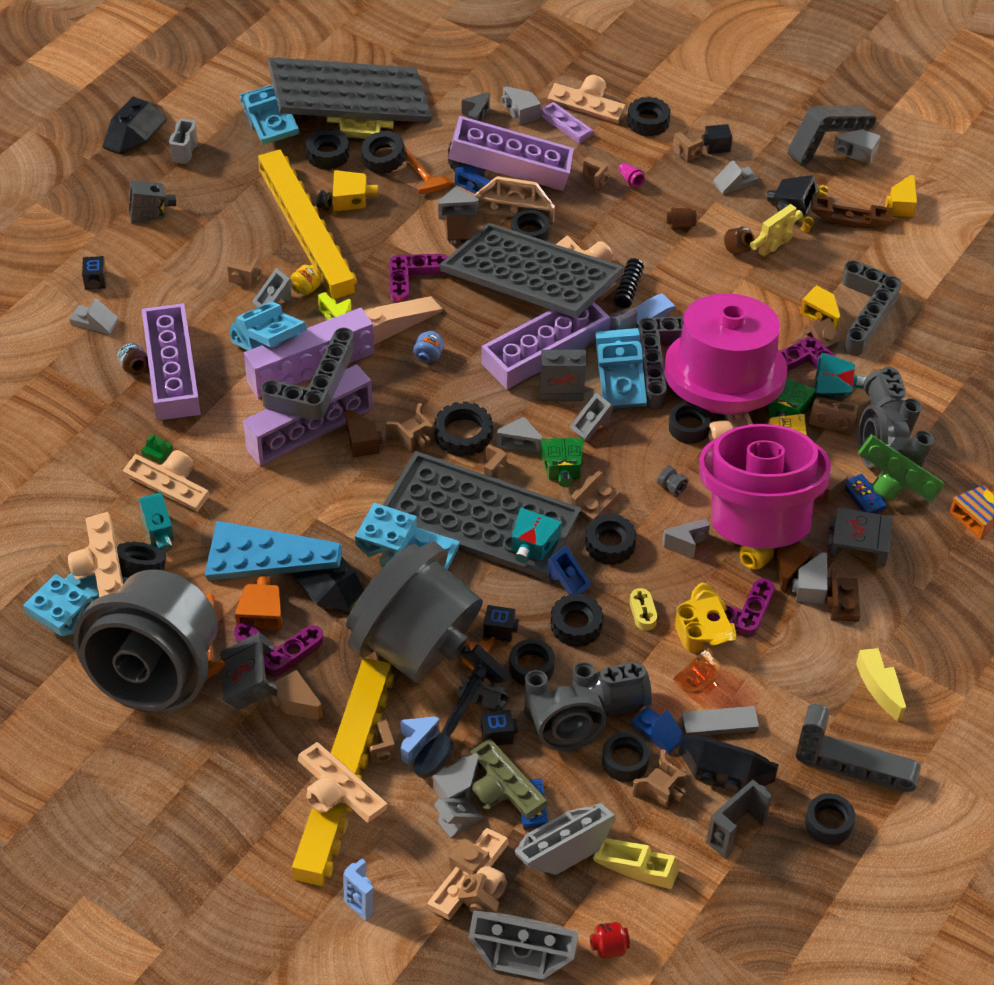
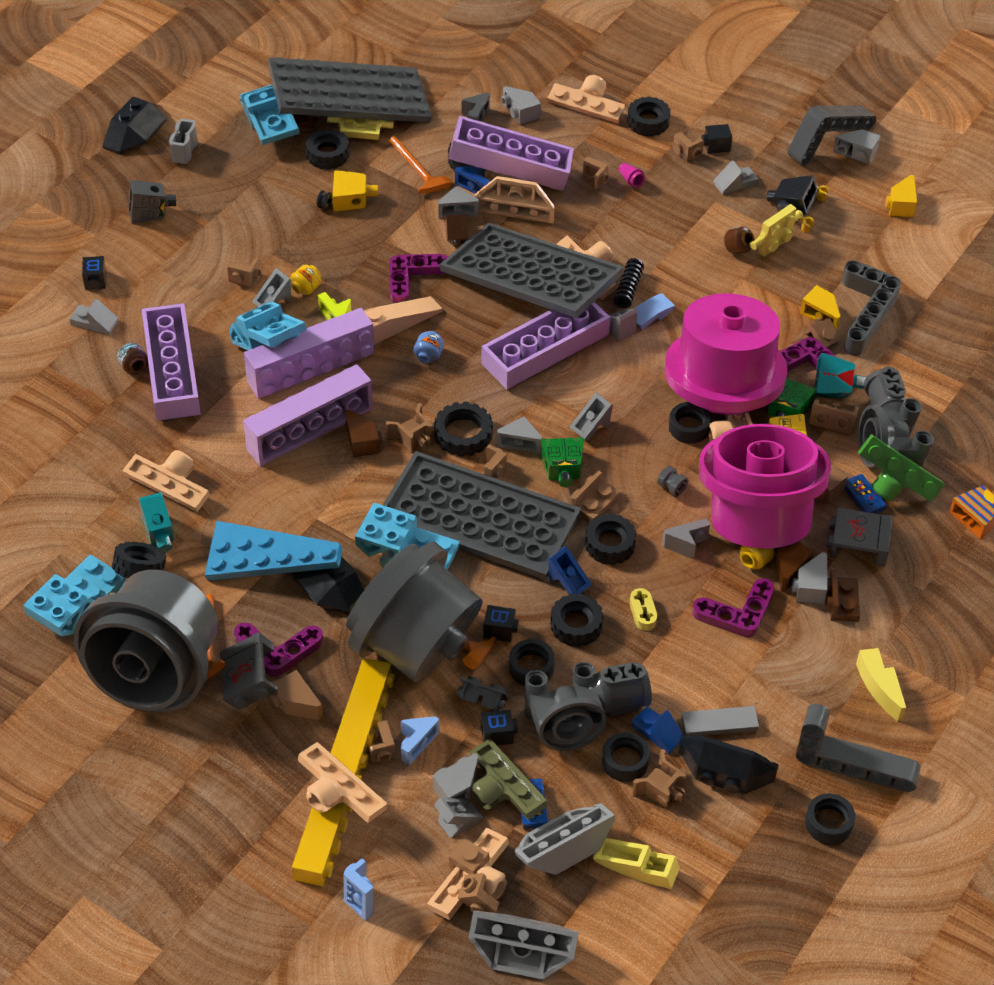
(99, 557): light nougat plate -> none
(157, 449): green tile -> none
(260, 605): orange torso -> none
(306, 224): yellow brick -> none
(314, 400): dark grey beam -> none
(389, 162): black tyre -> none
(438, 750): black piece -> none
(532, 217): black tyre -> none
(534, 535): teal torso -> none
(562, 375): dark grey panel -> none
(566, 123): lavender tile -> none
(610, 940): red head -> none
(621, 367): medium azure piece -> none
(653, 334): dark grey beam -> none
(682, 218): reddish brown brick -> none
(700, 674): clear orange cylinder -> none
(702, 602): yellow piece -> none
(722, 828): dark grey panel -> none
(851, 217): reddish brown slope -> none

